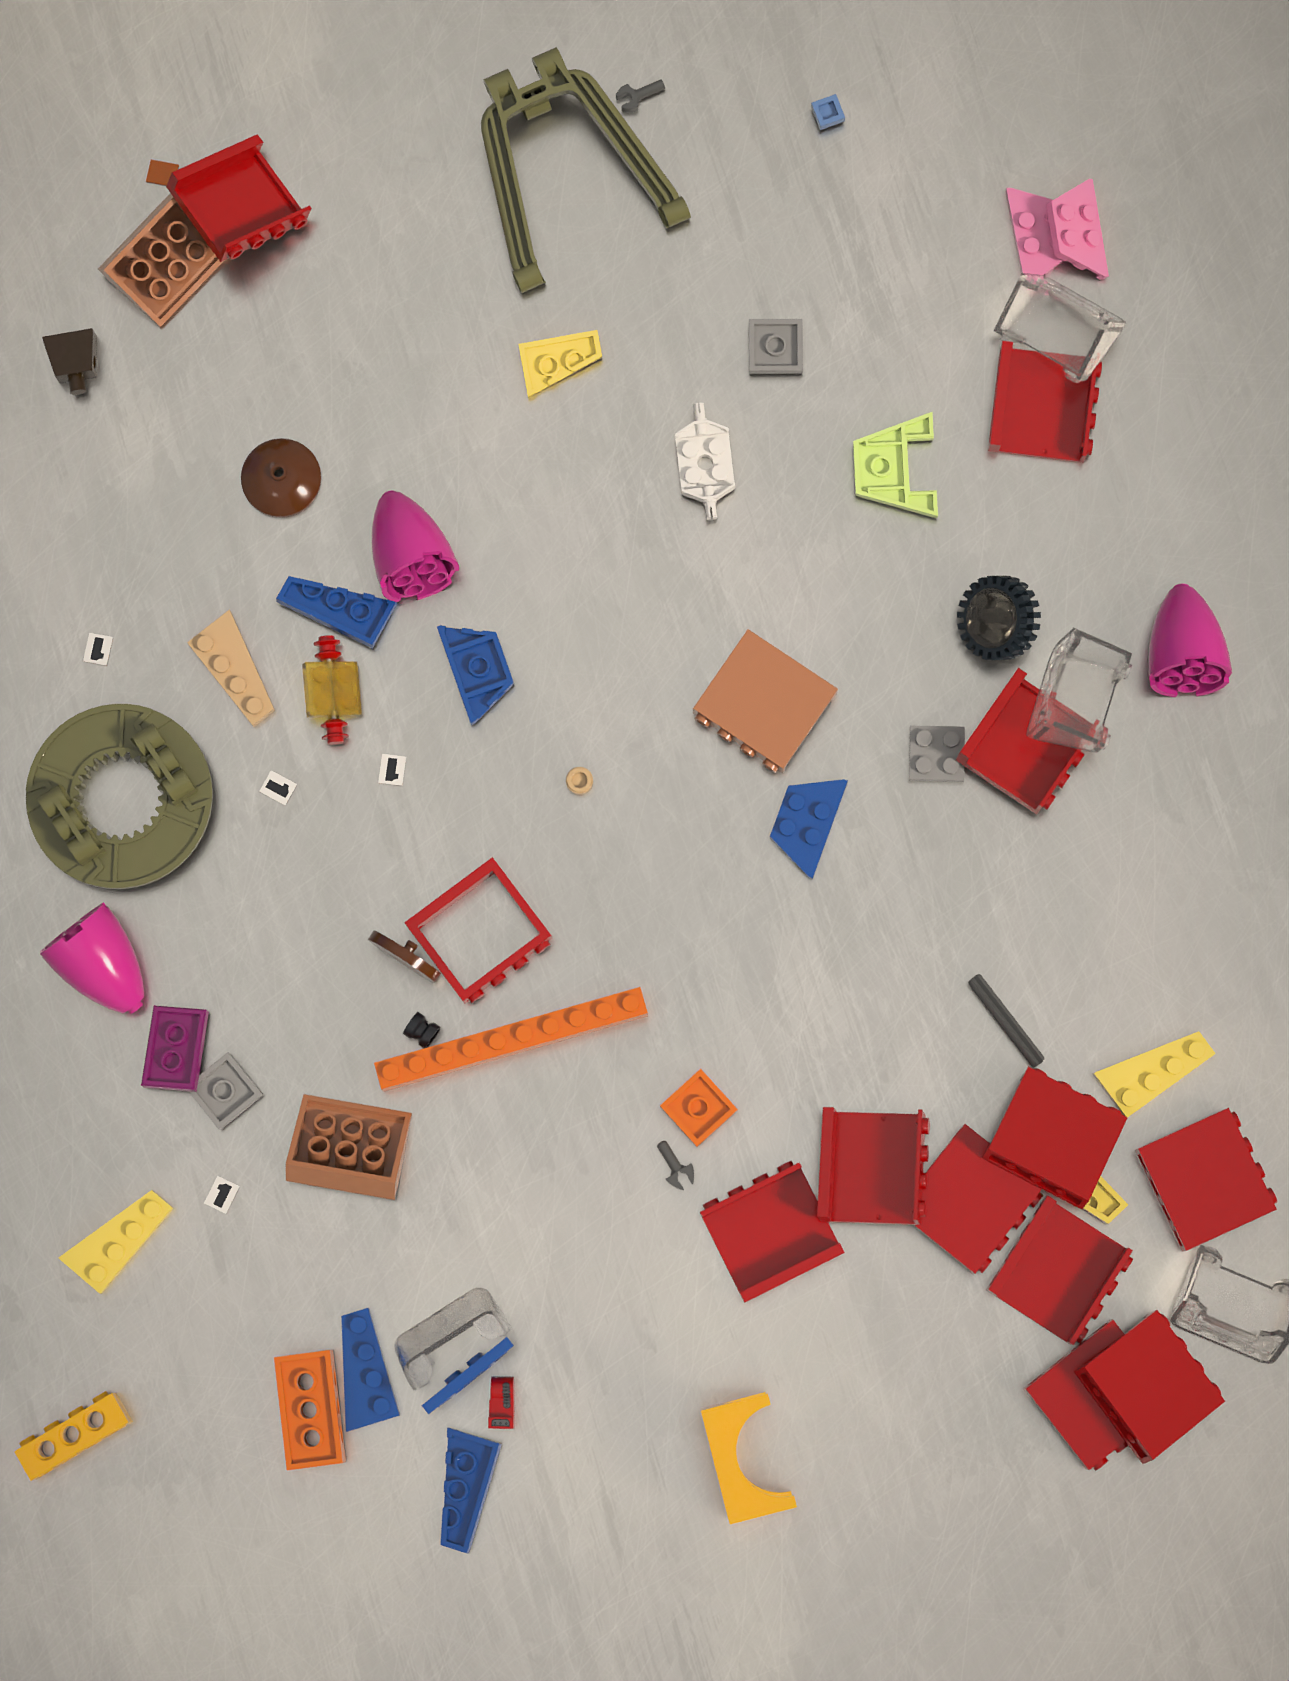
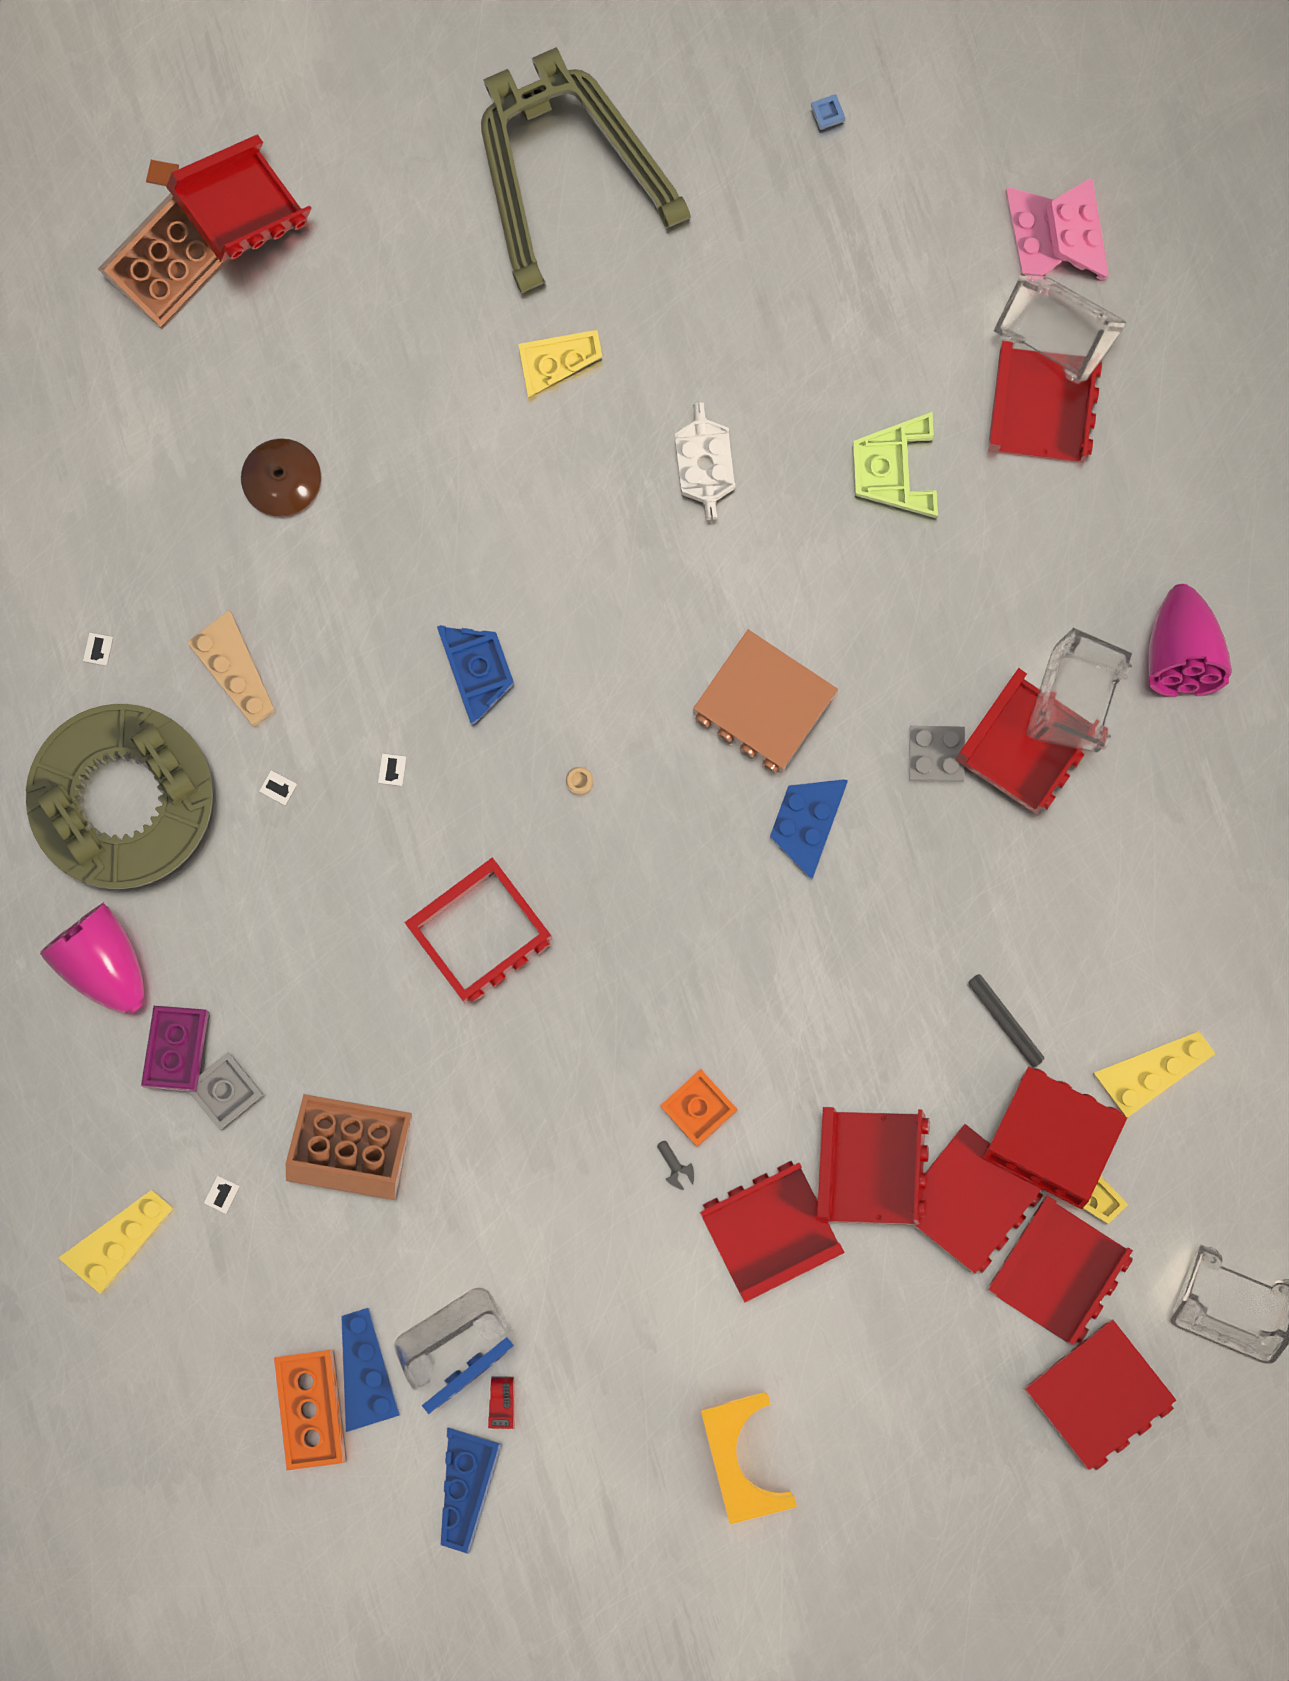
(73, 357): dark brown torso -> none
(114, 1419): yellow brick -> none
(331, 689): clear yellow plate -> none
(347, 612): blue wing -> none
(404, 955): reddish brown piece -> none
(409, 550): dark pink cylinder -> none
(420, 1029): black wheel -> none
(511, 1039): orange brick -> none
(637, 95): dark grey bar -> none
(775, 346): light grey plate -> none
(998, 617): wheel -> none
(1150, 1387): red panel -> none
(1206, 1179): red panel -> none

